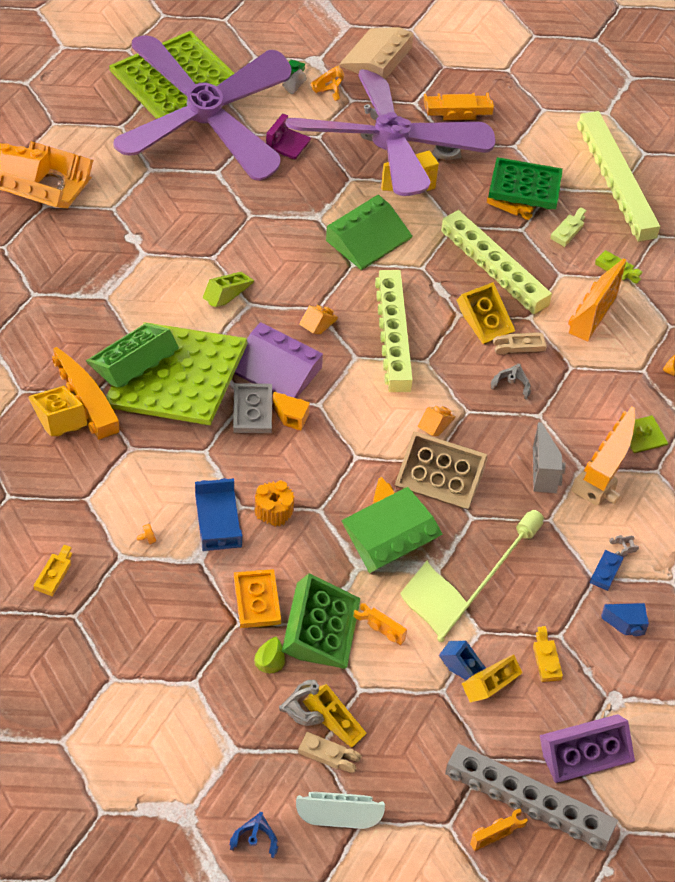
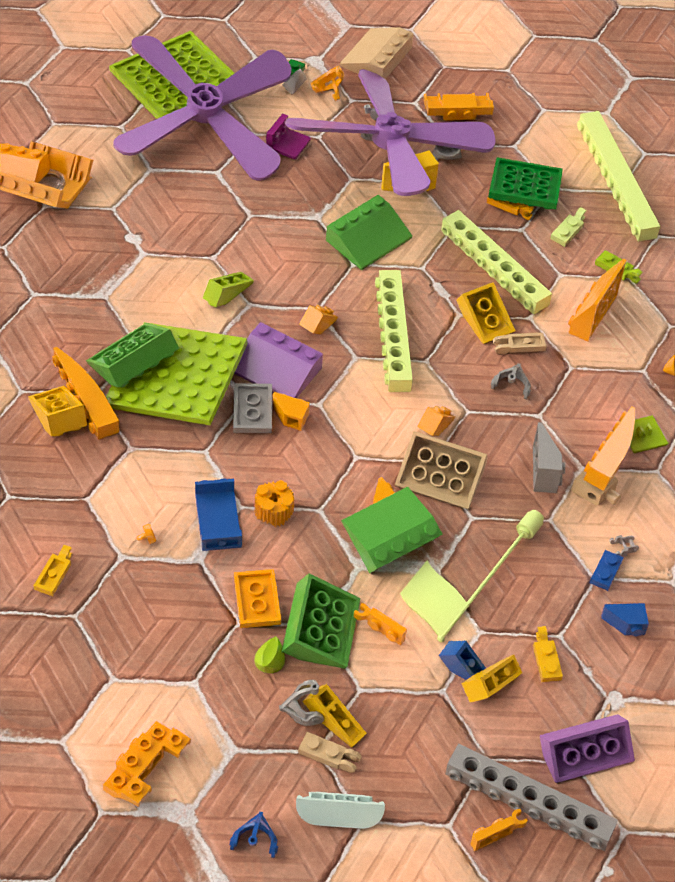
(141, 759): none -> light orange bracket

